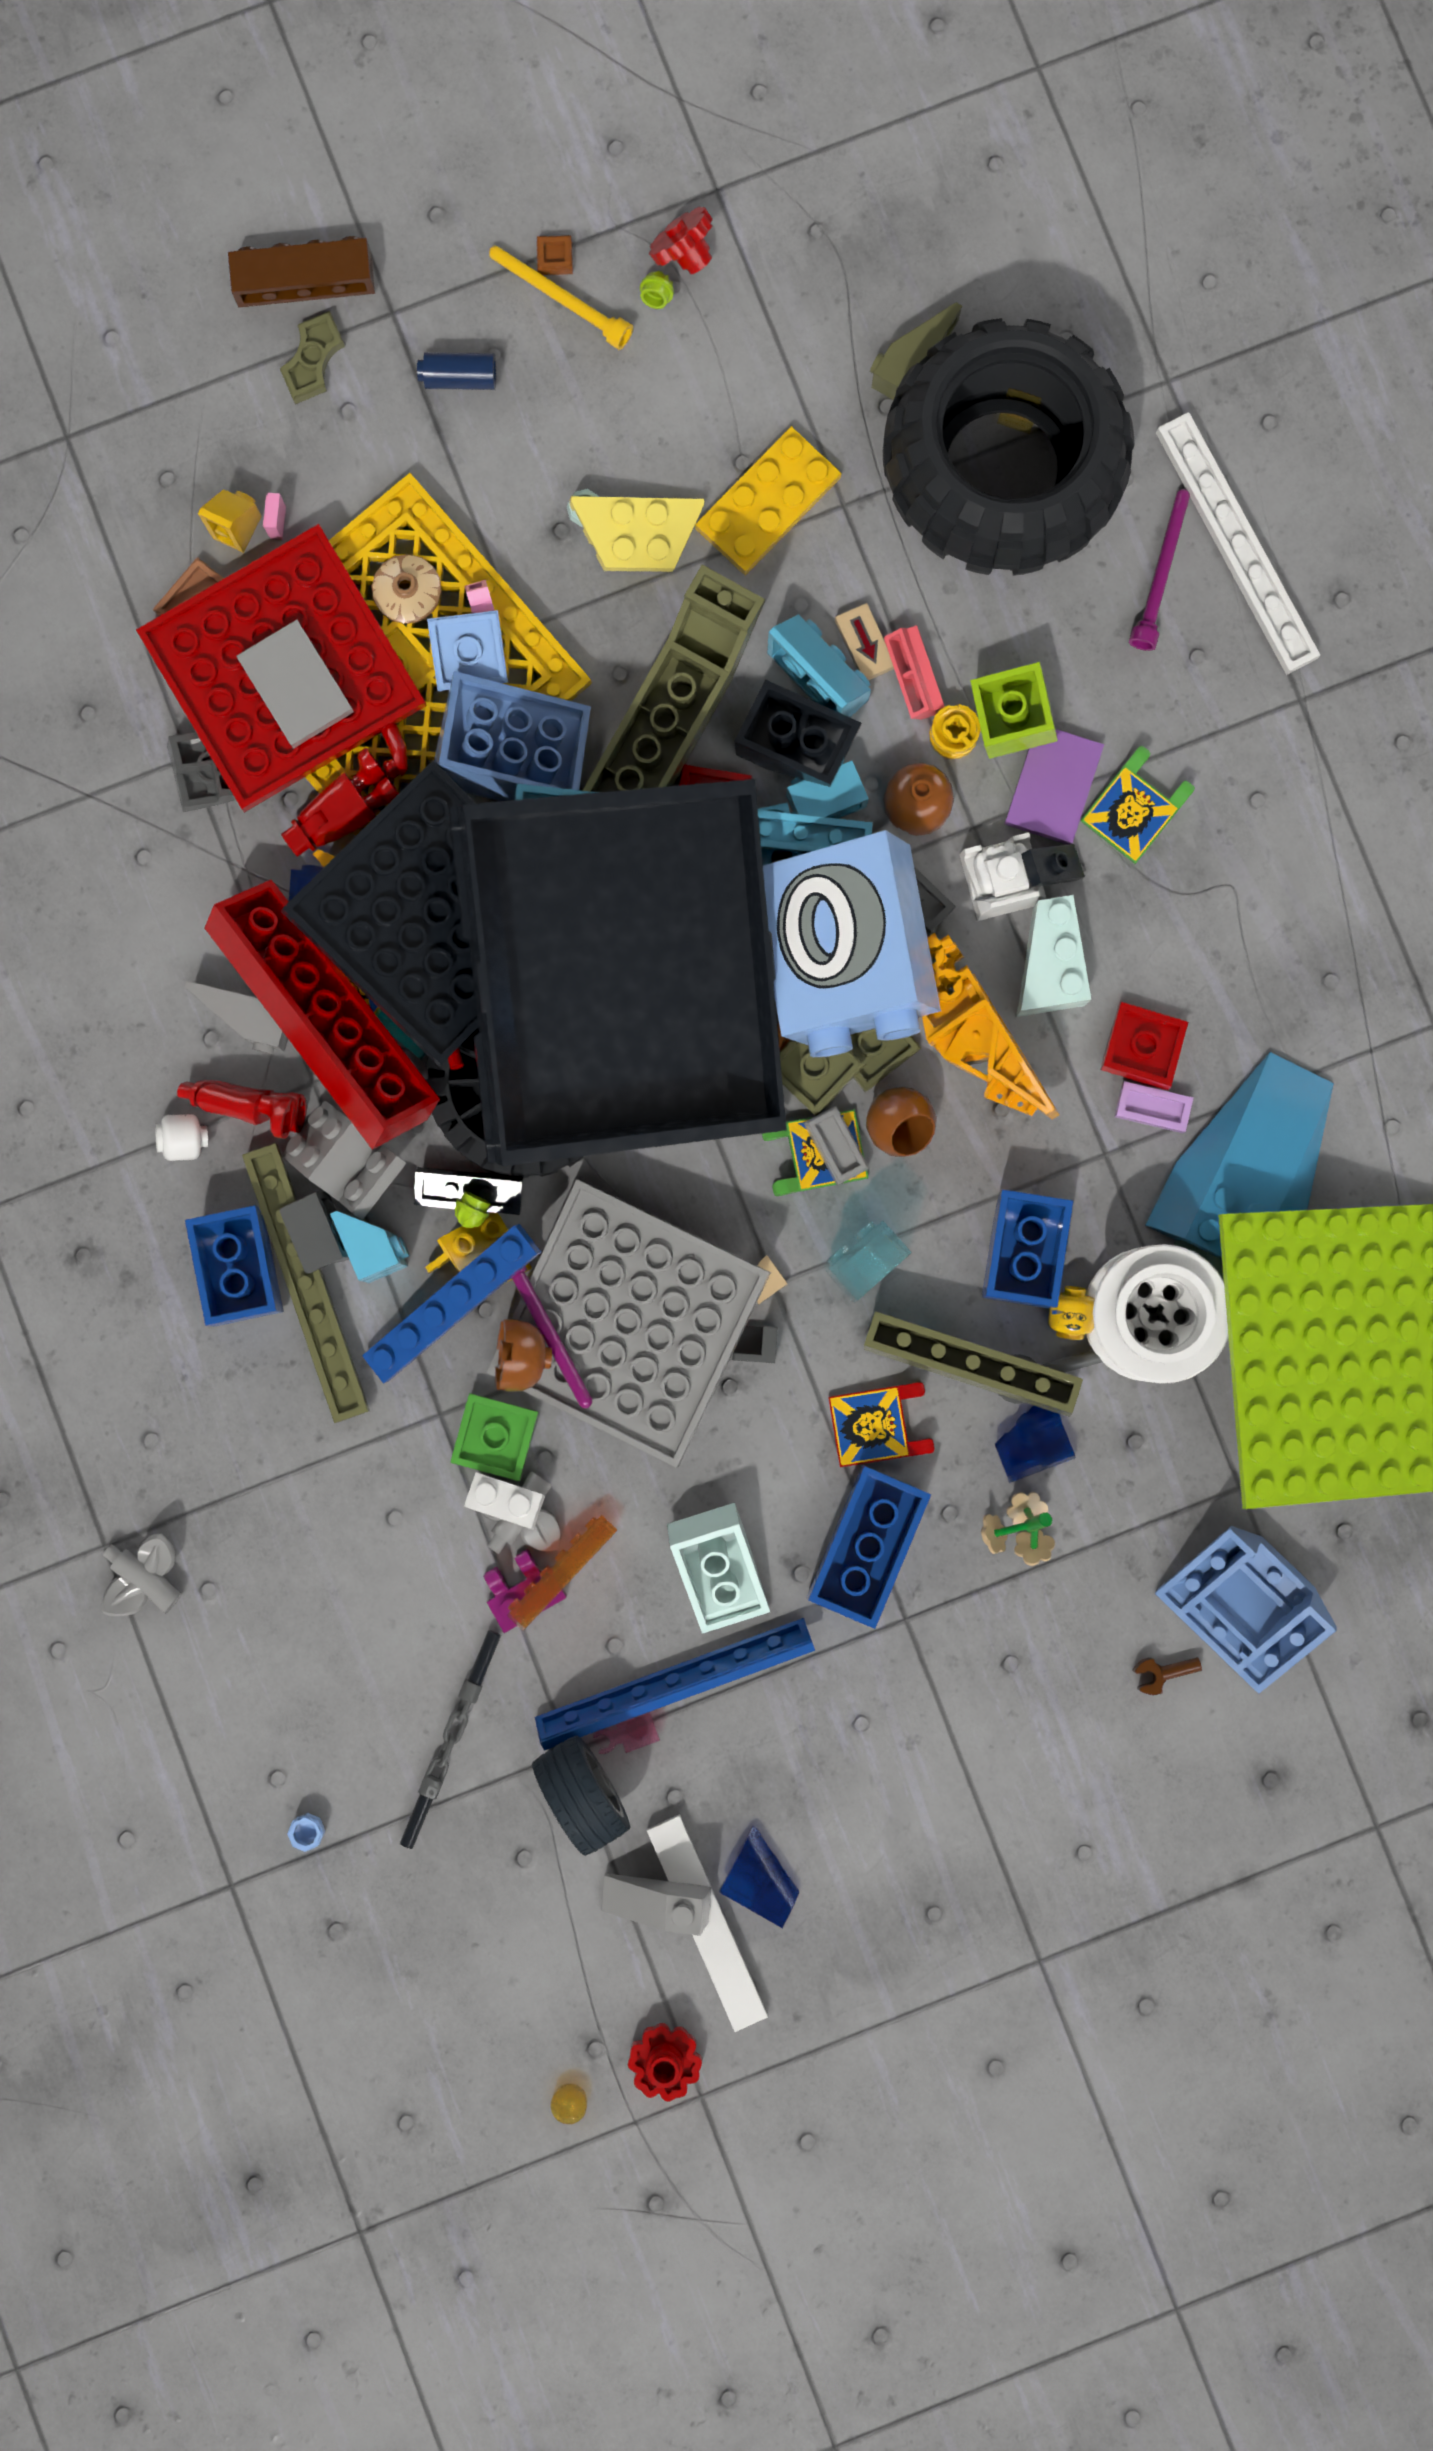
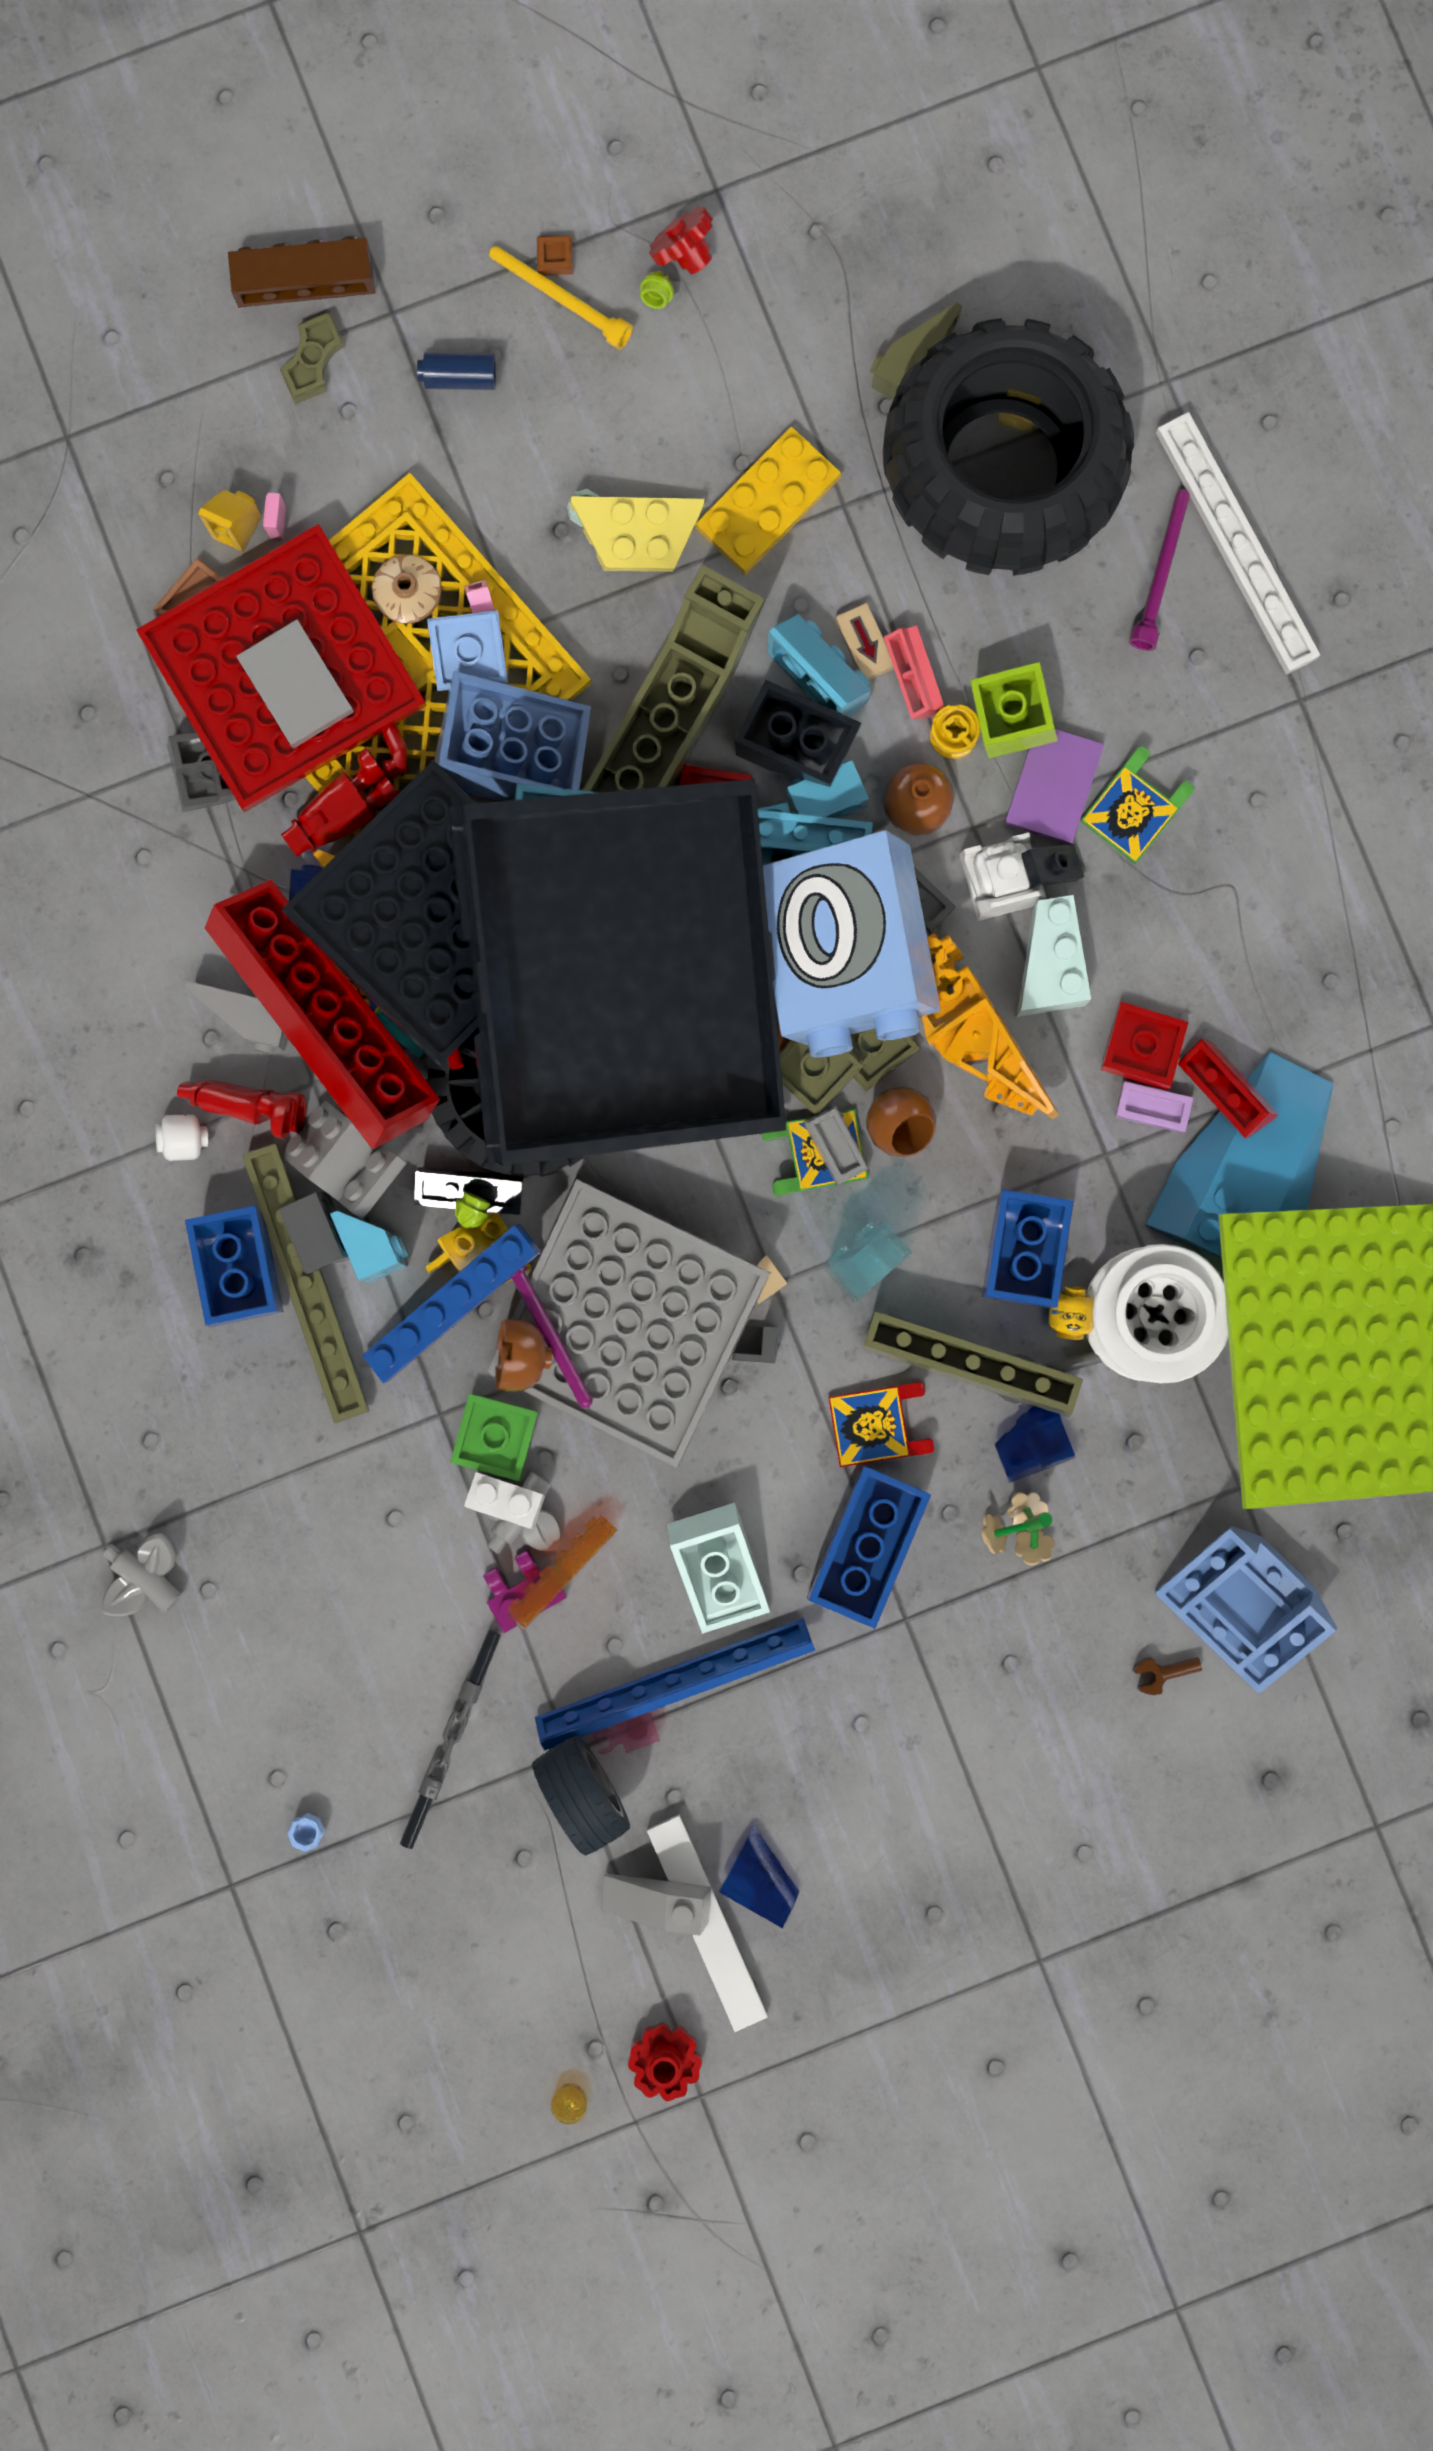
(1227, 1088): none -> red slope

